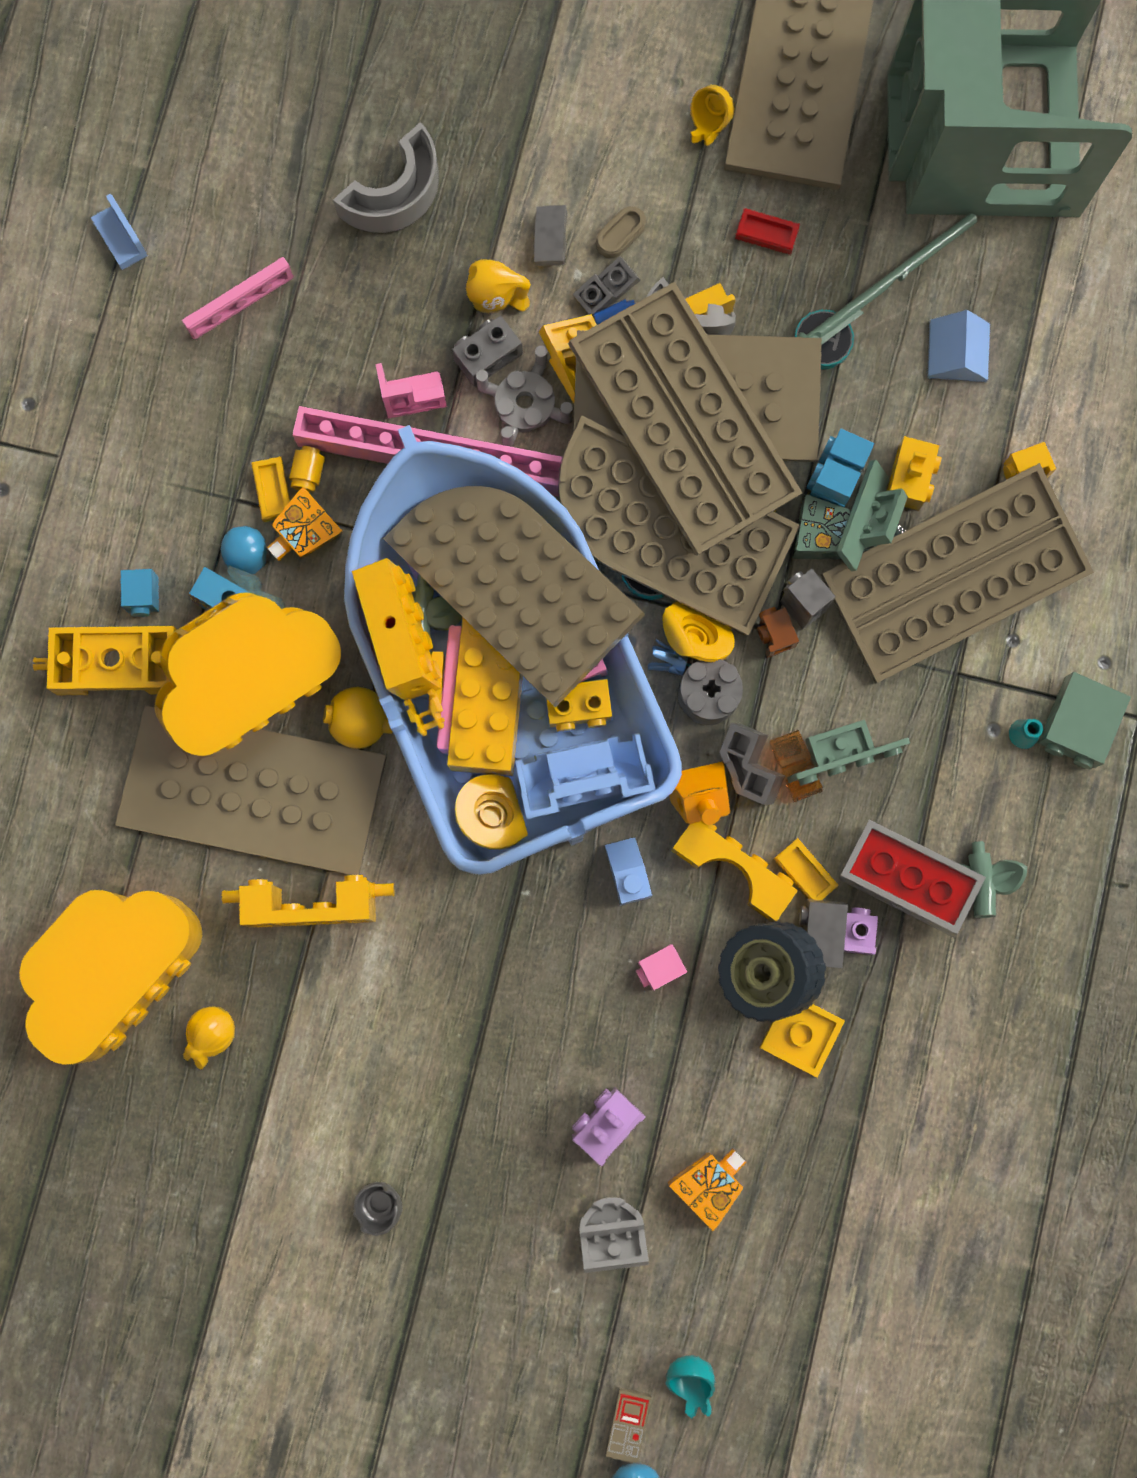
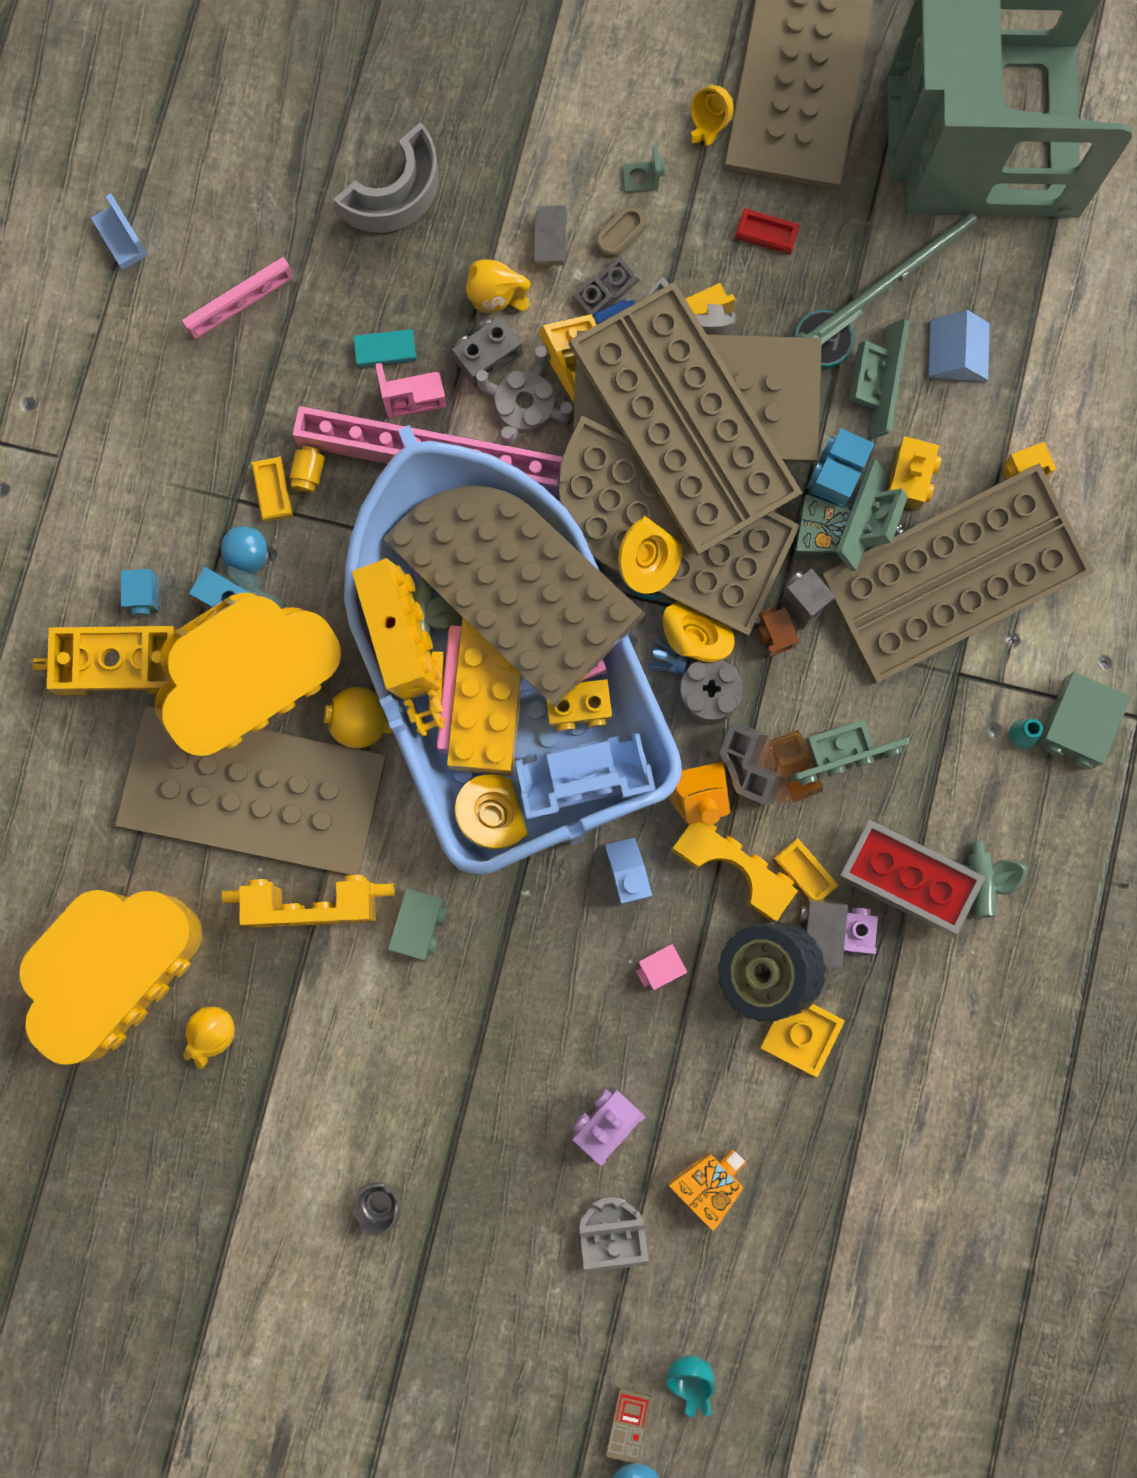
(302, 527): light orange torso -> none
(385, 348): none -> teal tile
(417, 925): none -> sand green brick
(648, 557): none -> yellow hat
(652, 169): none -> sand green bracket
(878, 377): none -> sand green bracket

